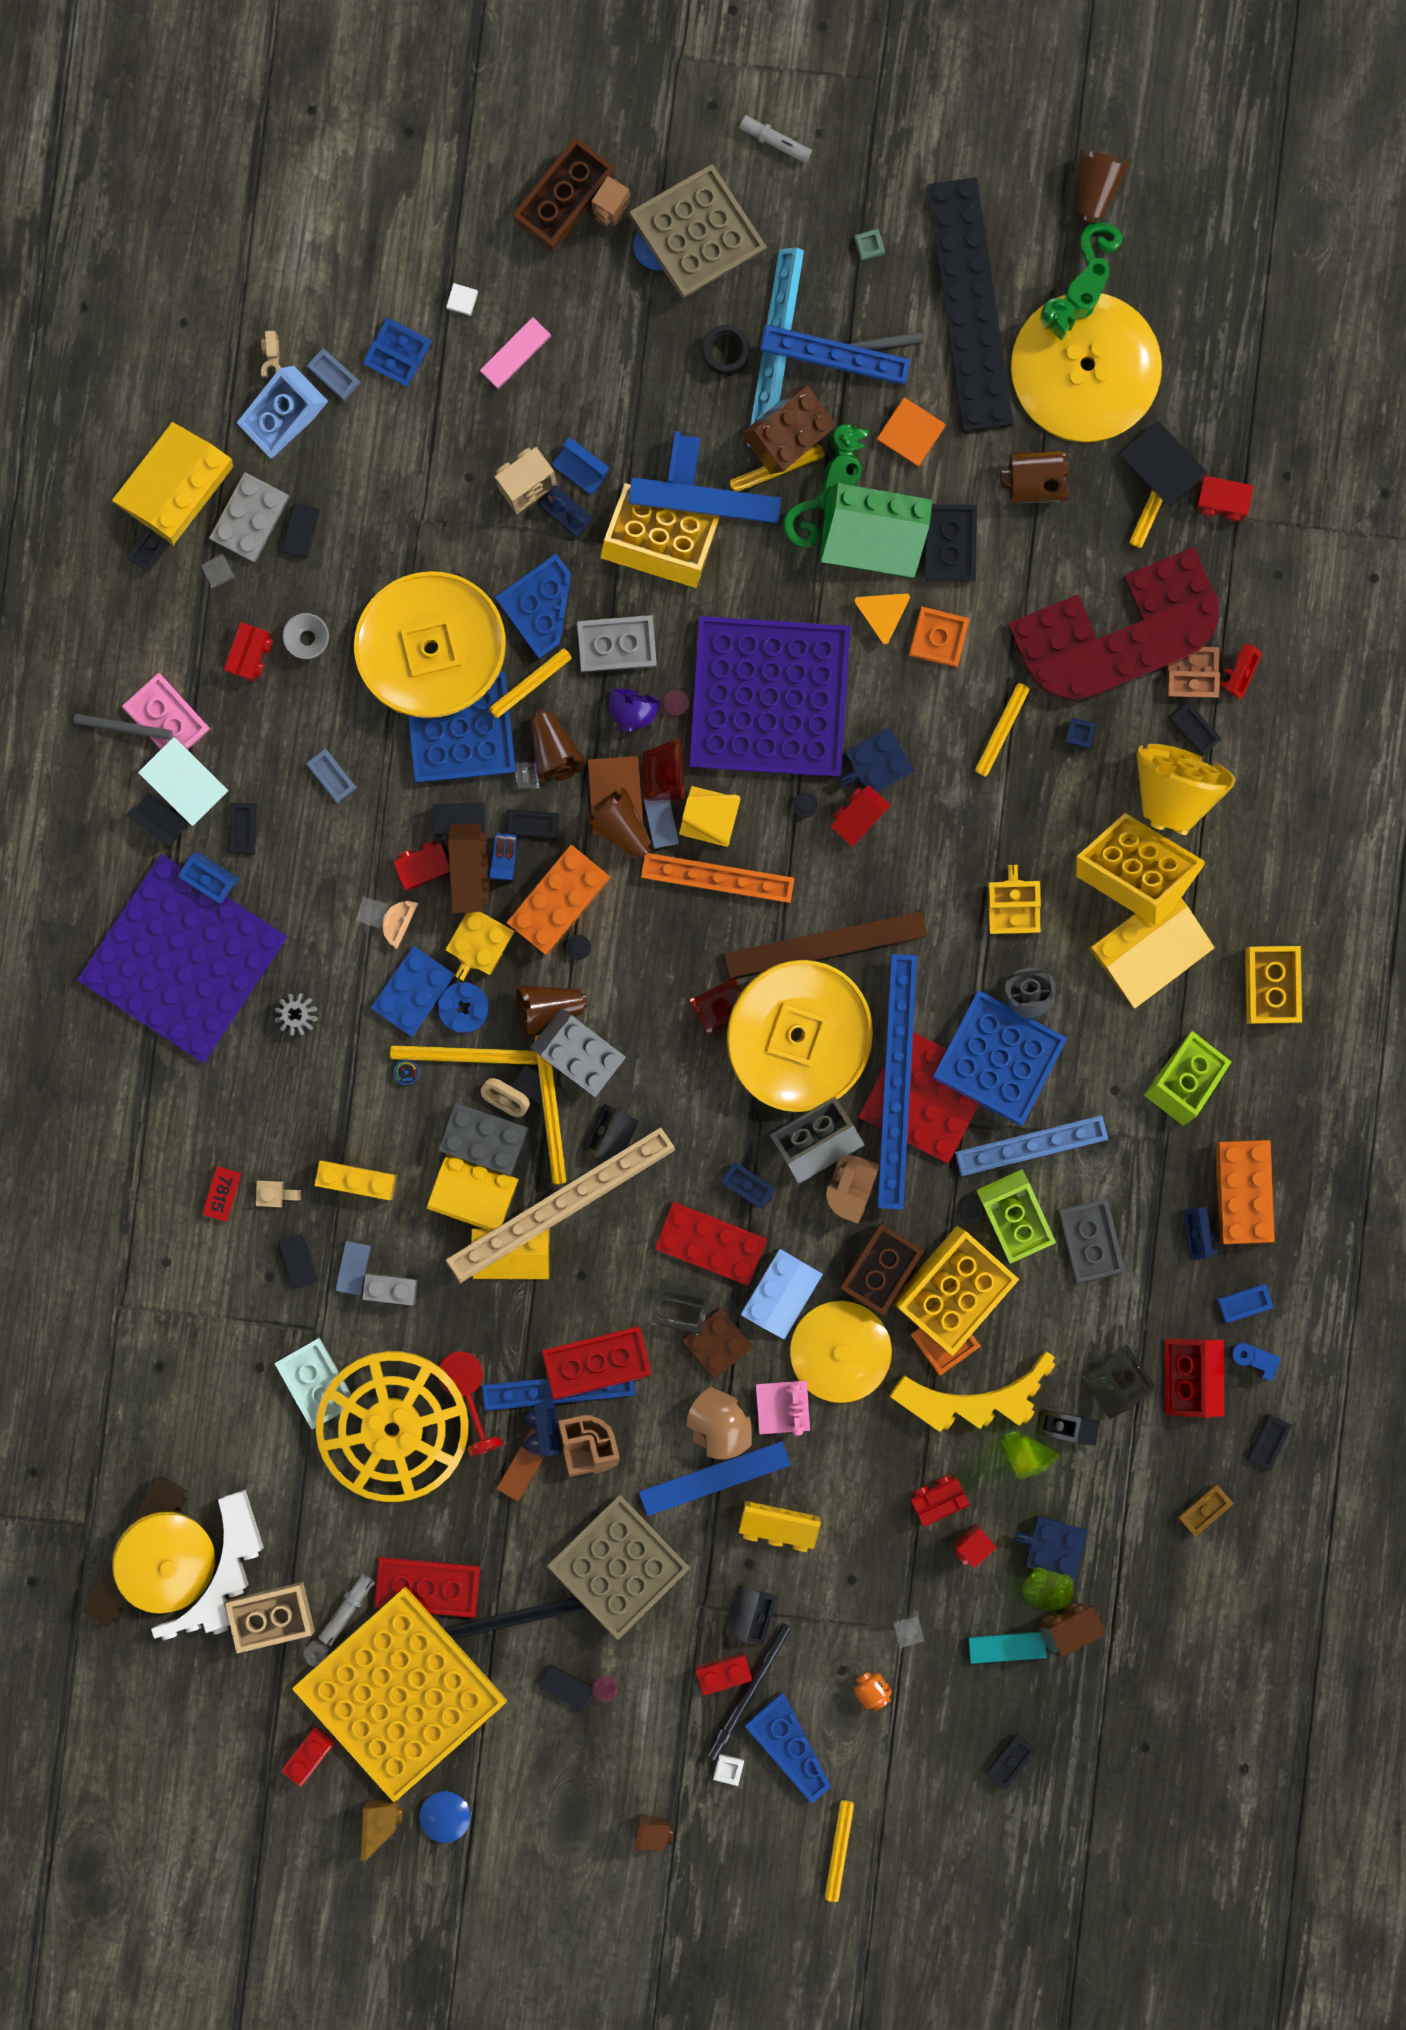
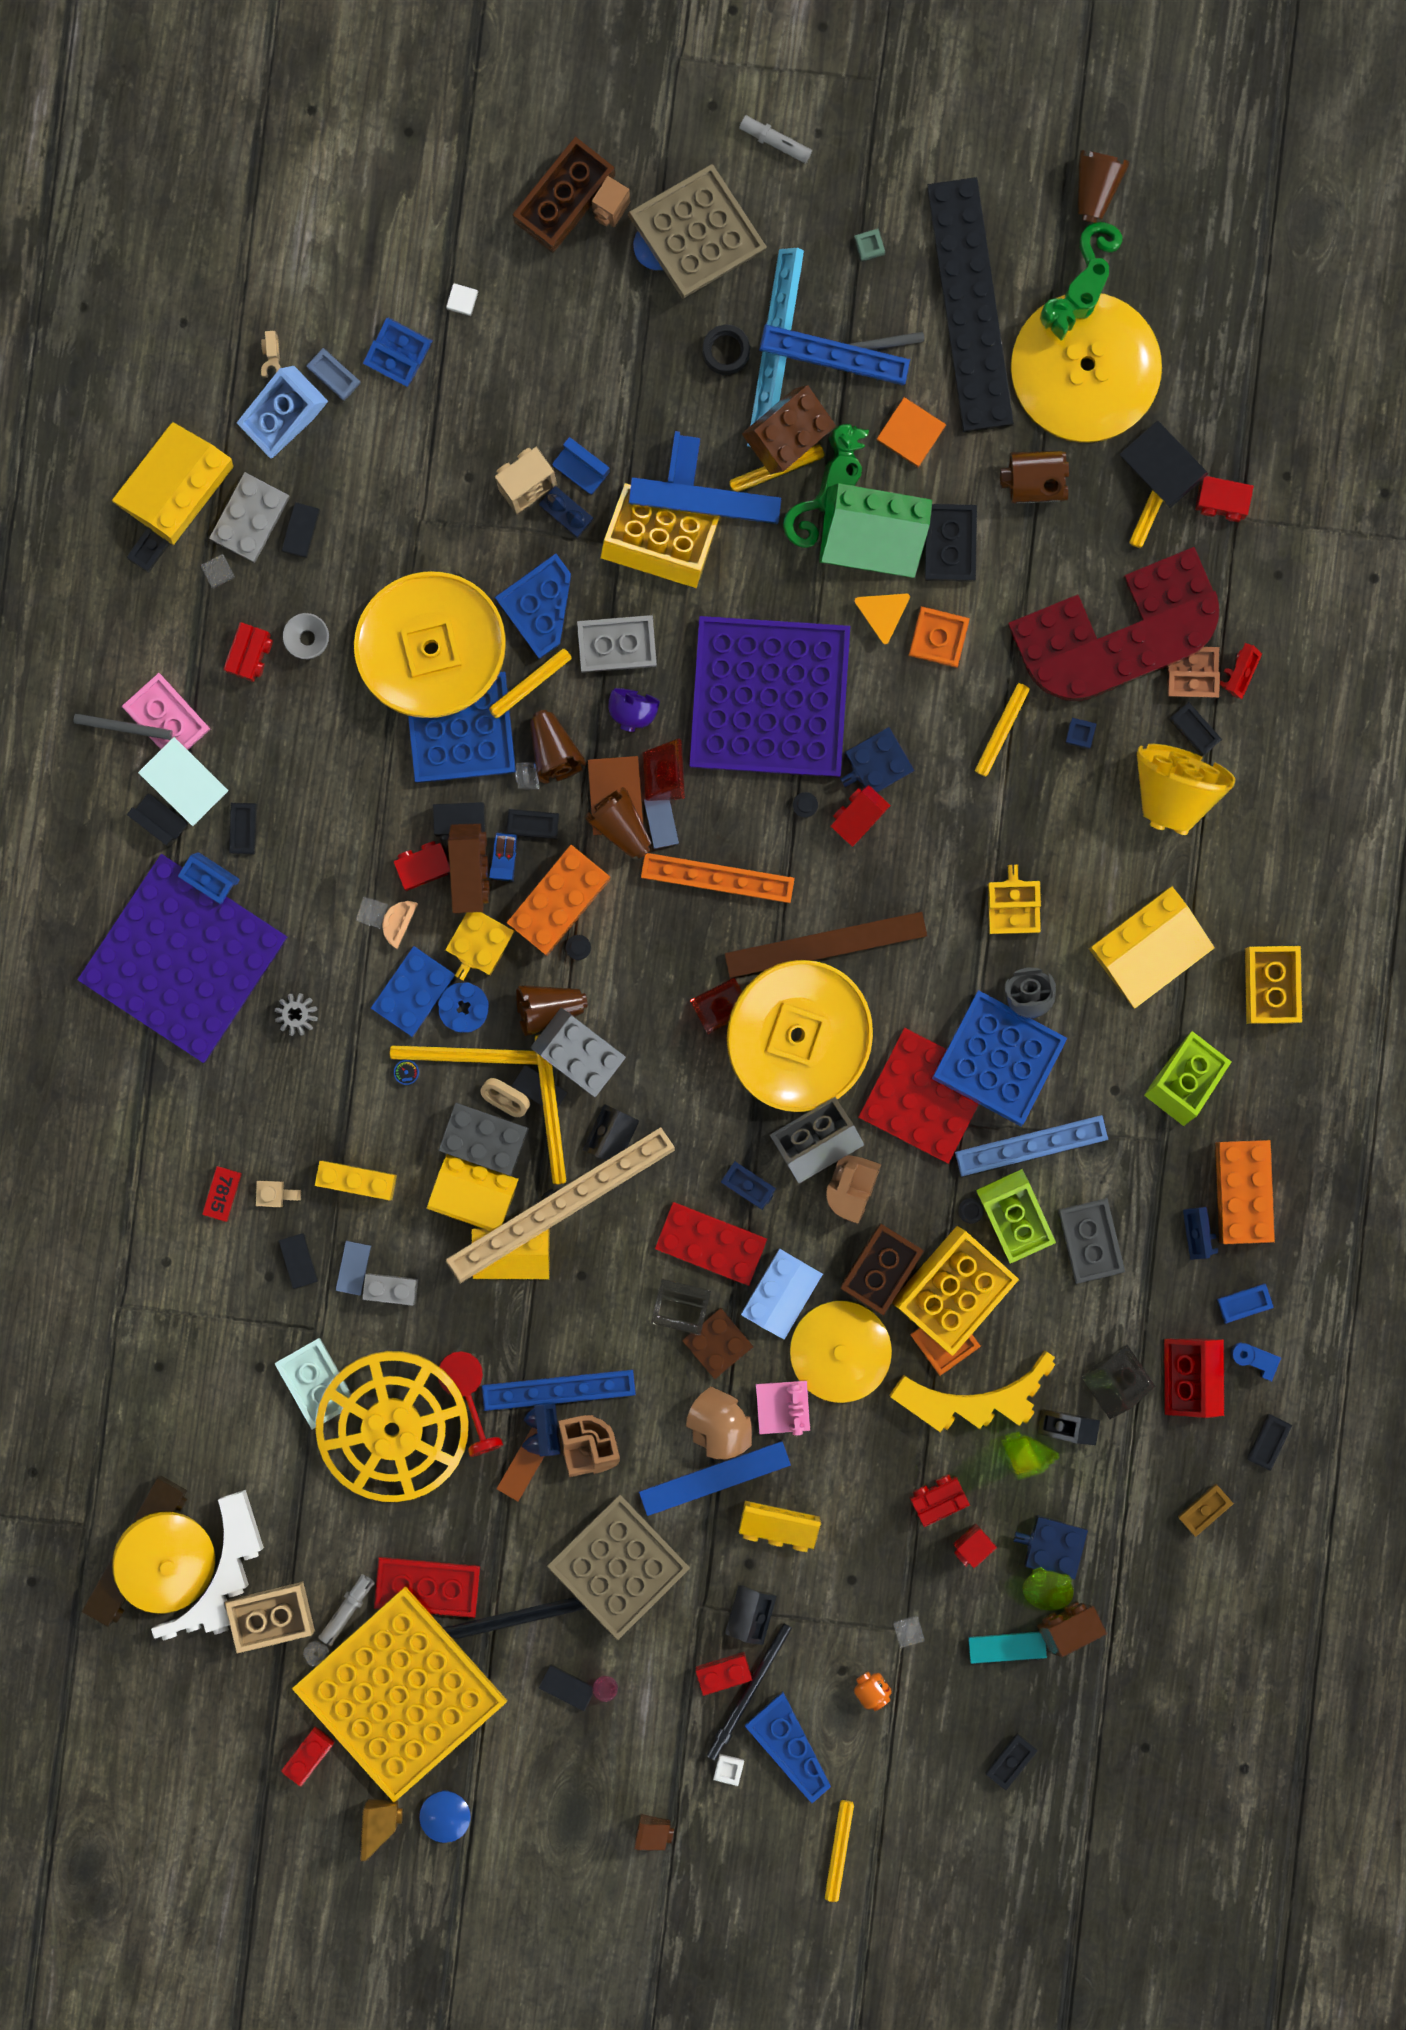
(331, 776): sand blue tile -> none
(515, 353): bright pink tile -> none
(596, 1363): red tile -> none
(676, 702): clear pink plate -> none
(709, 816): yellow piece -> none
(897, 1081): blue plate -> none
(1138, 868): yellow slope -> none

